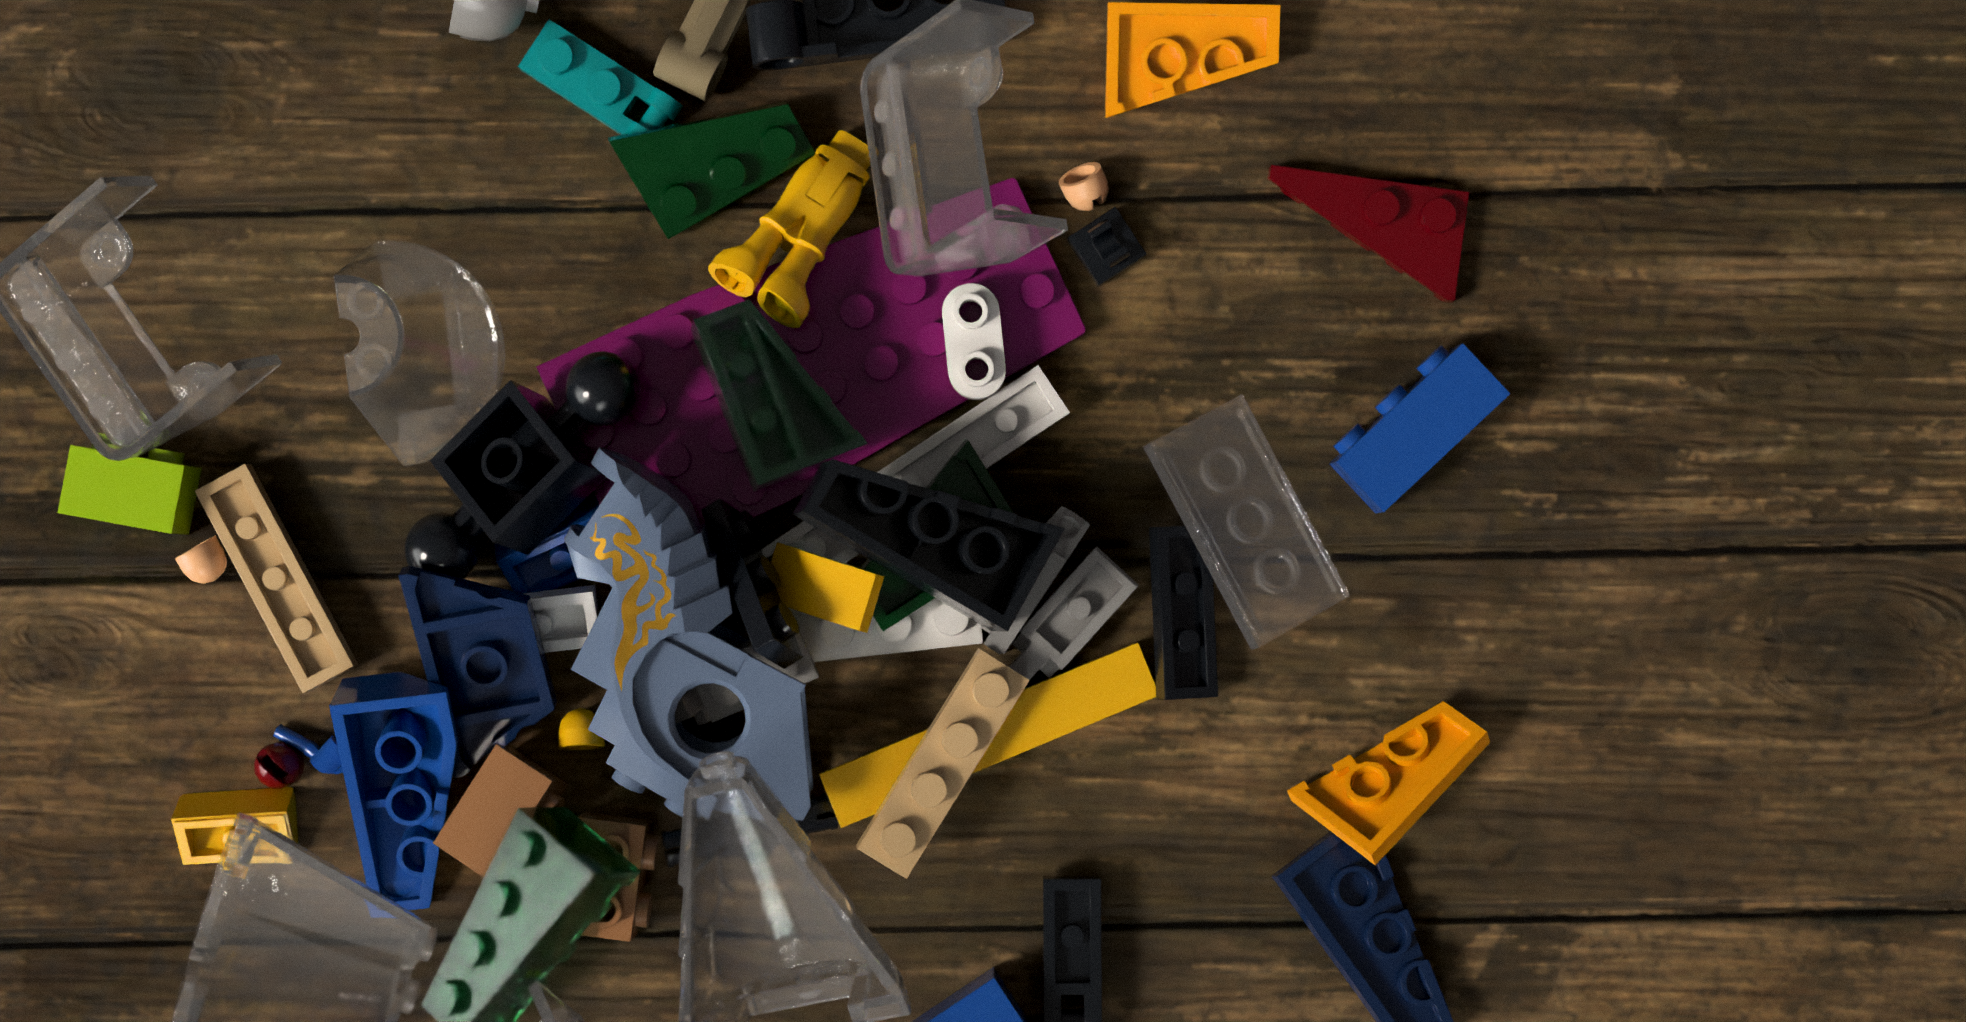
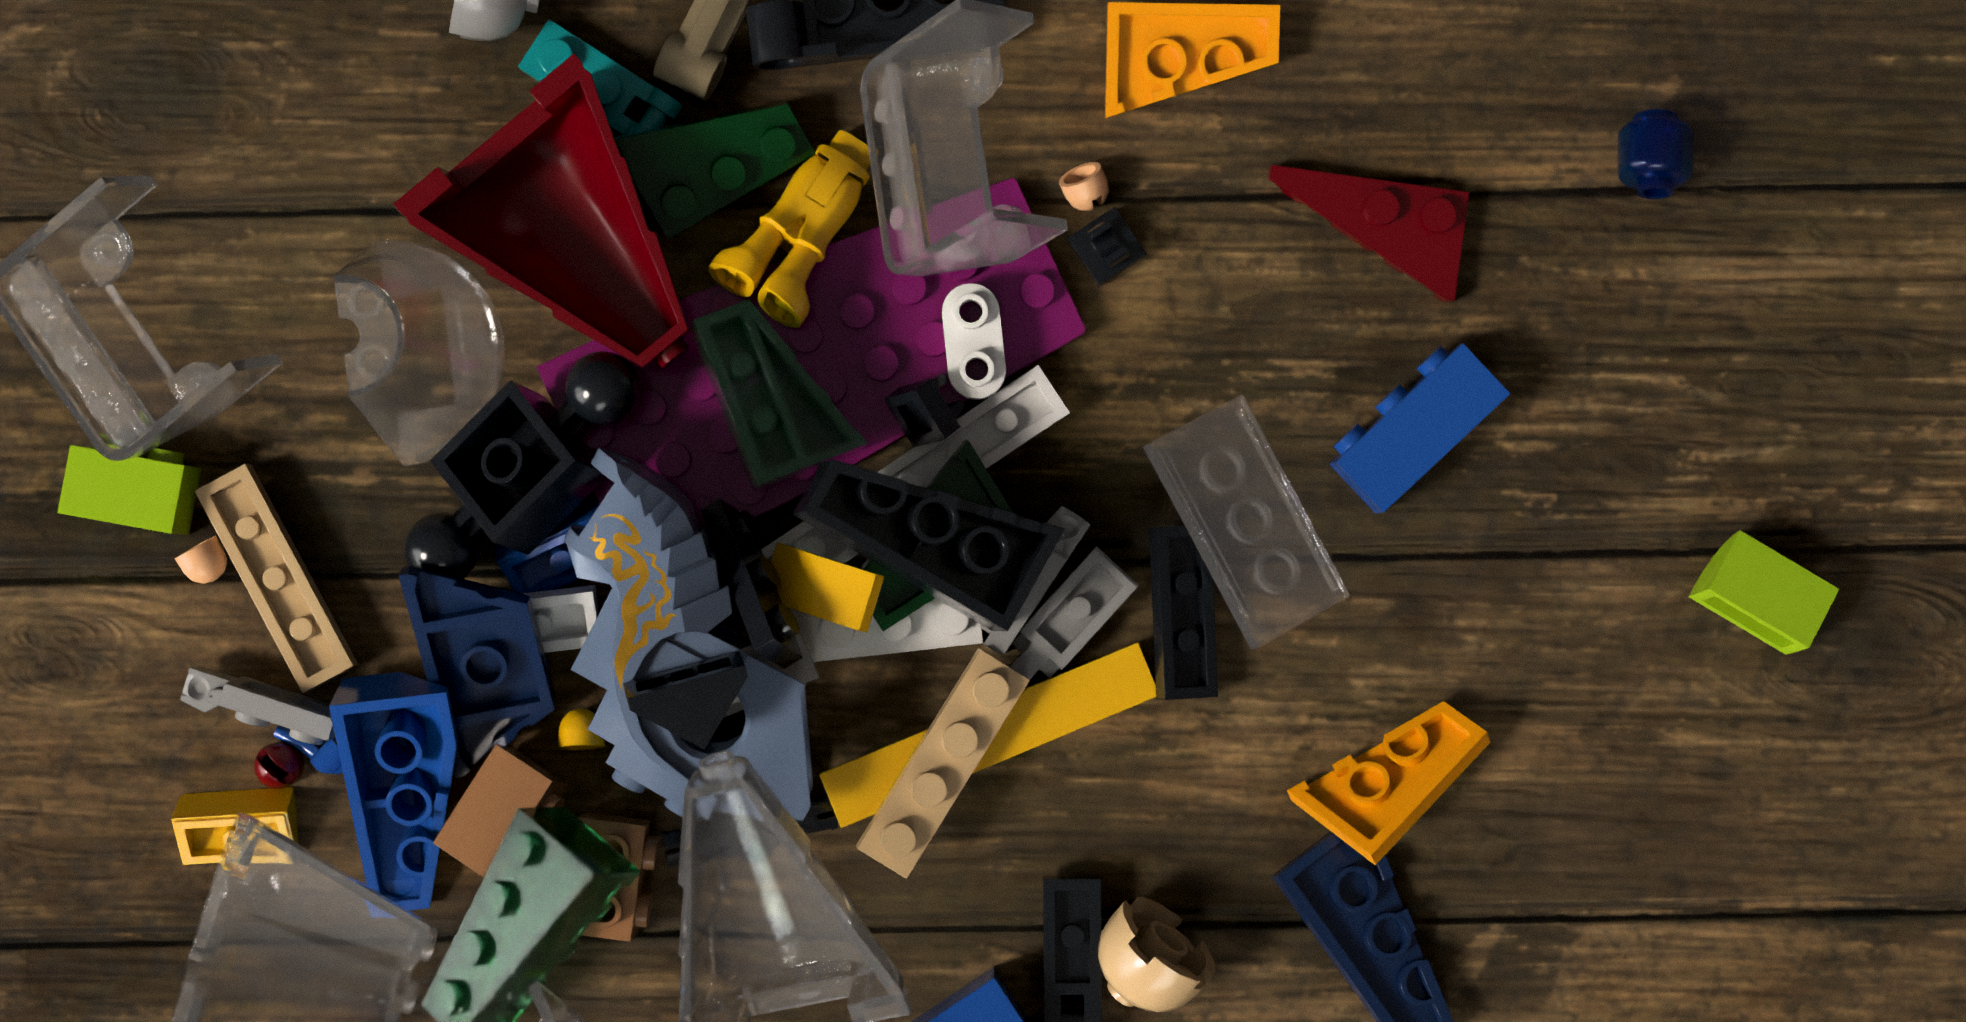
(259, 703): none -> light grey hinge
(560, 221): none -> dark red cone
(690, 697): none -> black slope
(924, 411): none -> black tile
(1150, 960): none -> tan cylinder
(1655, 153): none -> clear blue head
(1764, 593): none -> lime brick

